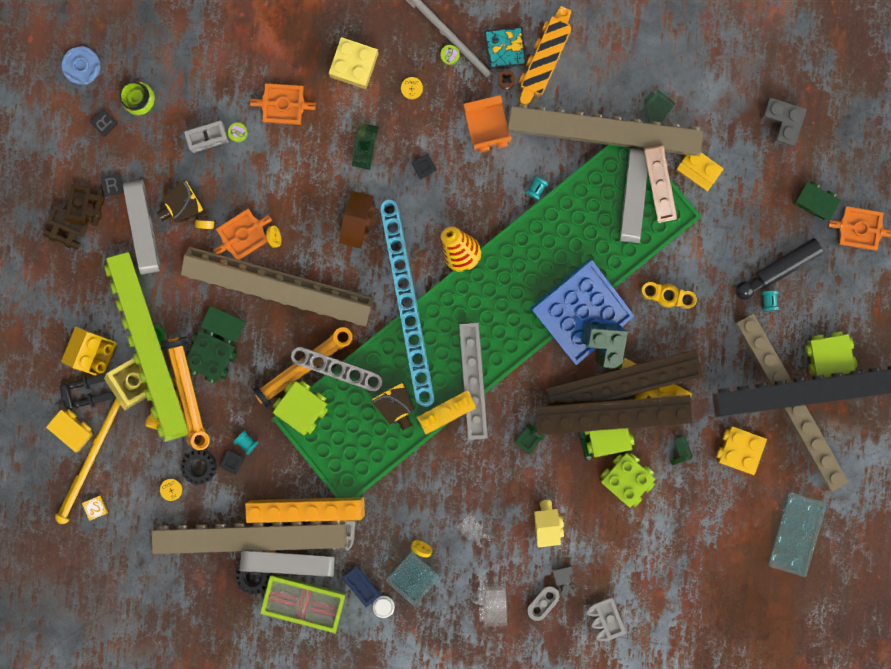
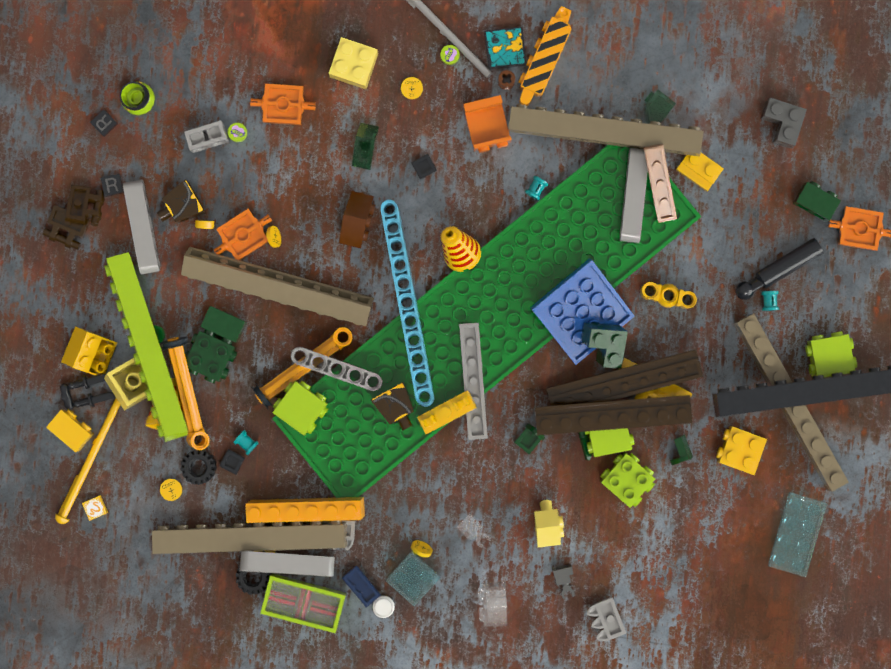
(81, 65): medium blue tile -> none
(543, 603): light grey plate -> none

